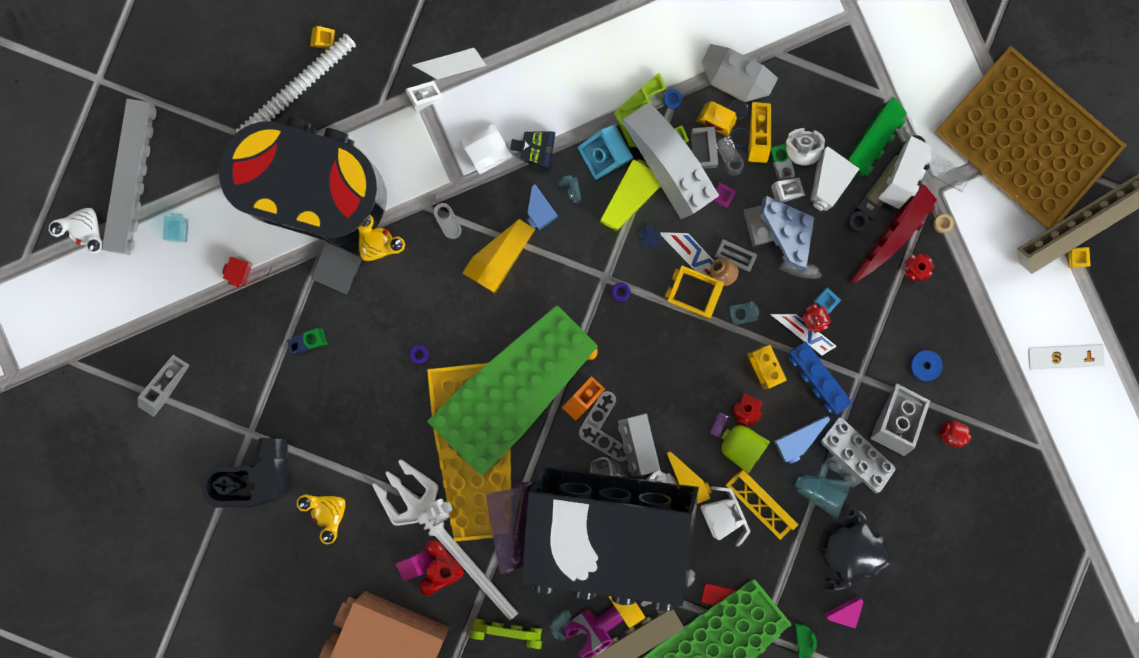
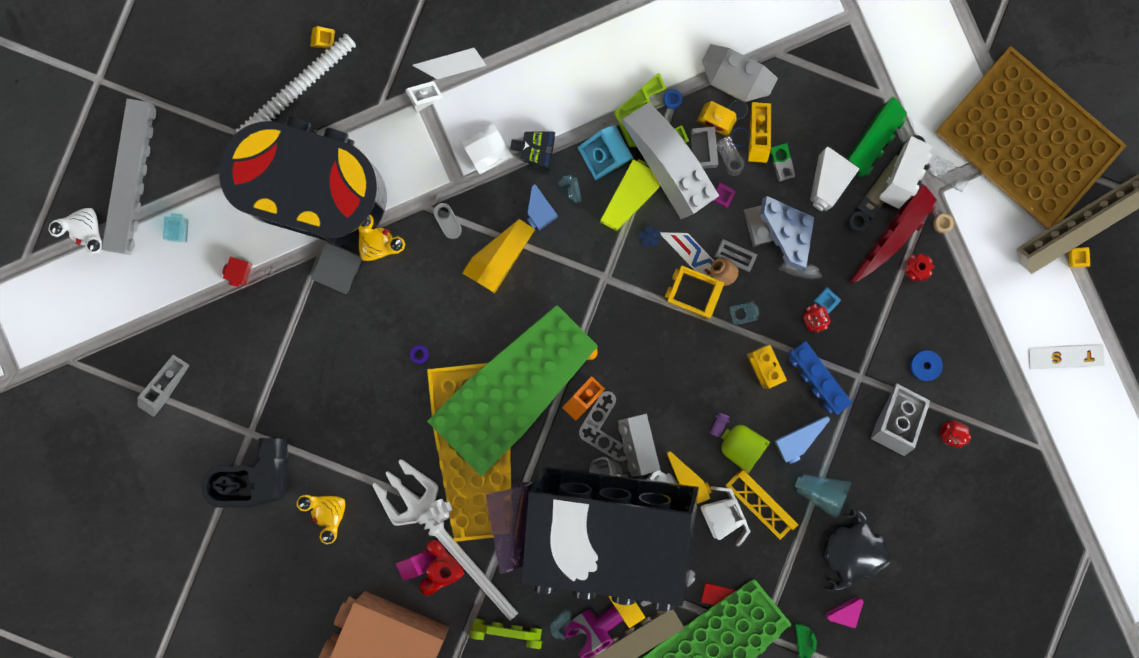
(307, 341): leg -> none
(625, 287): dark purple plate -> none
(748, 410): red brick -> none
(787, 189): white slope -> none
(798, 327): white sticker -> none
(804, 146): white cylinder -> none
(855, 457): light grey bracket -> none

